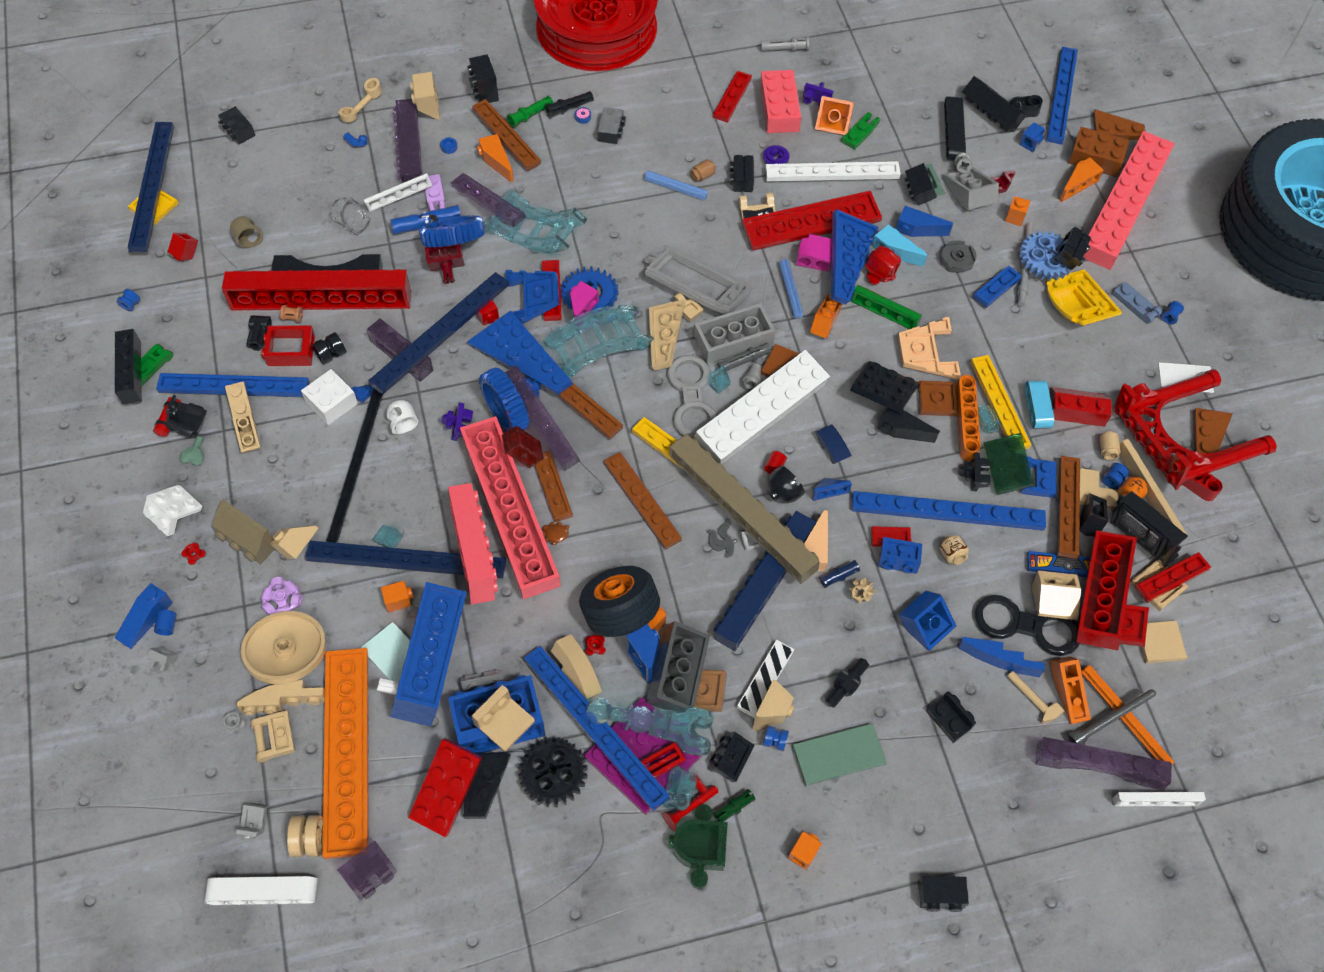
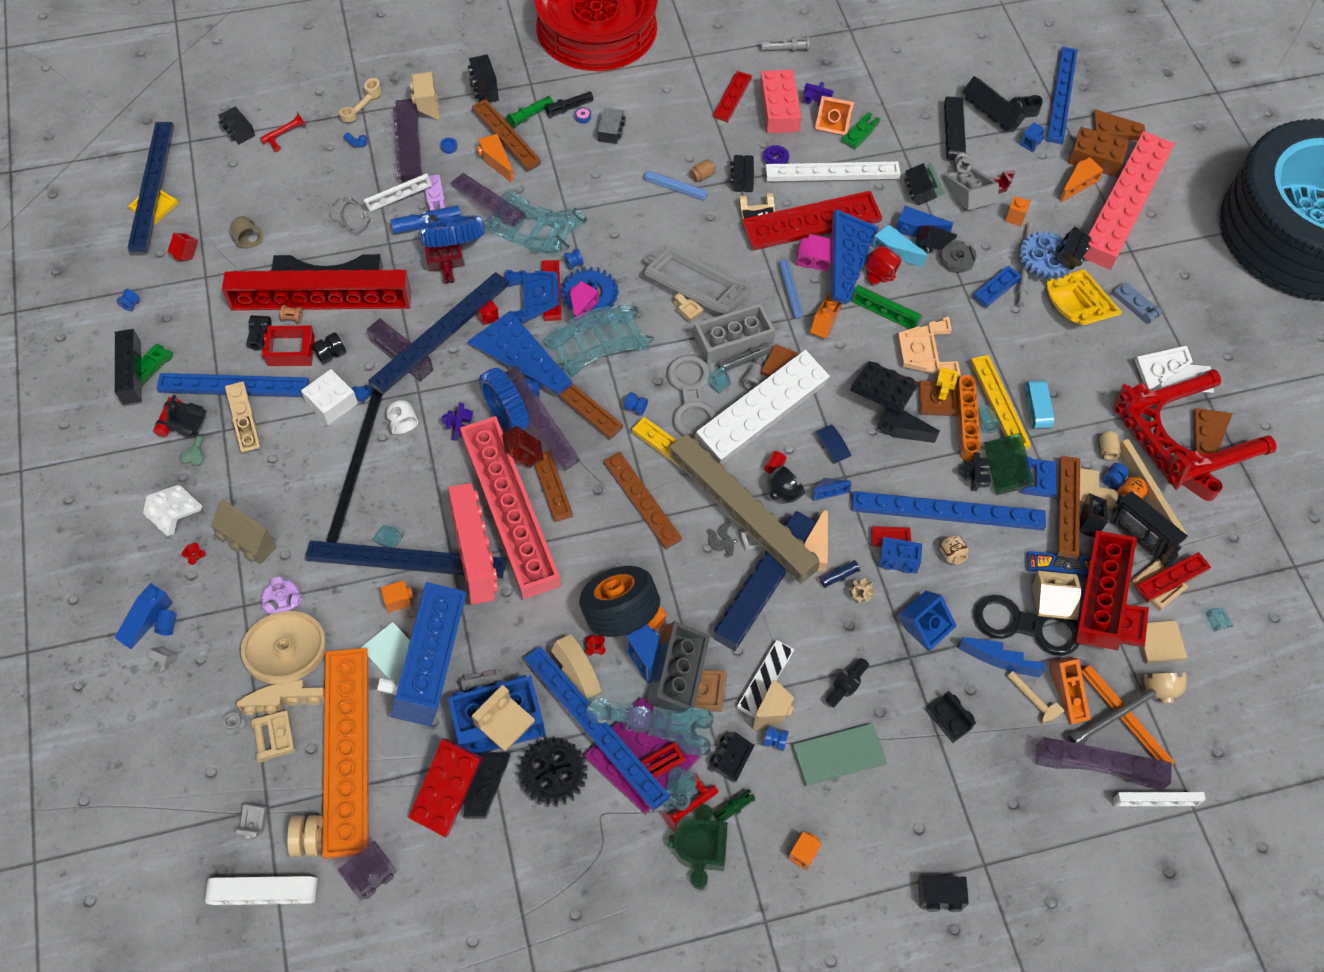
(269, 137): none -> red piece
(292, 540): tan slope -> none
(555, 532): dark orange piece -> none
(573, 259): none -> blue wheel
(635, 403): none -> blue wheel
(665, 327): tan wing -> none
(933, 238): none -> black slope
(946, 380): none -> yellow plate
(1080, 406): red slope -> none
(1160, 366): none -> white wing
(1166, 685): none -> tan cylinder
(1171, 315): blue bush -> none
(1219, 619): none -> clear light blue slope

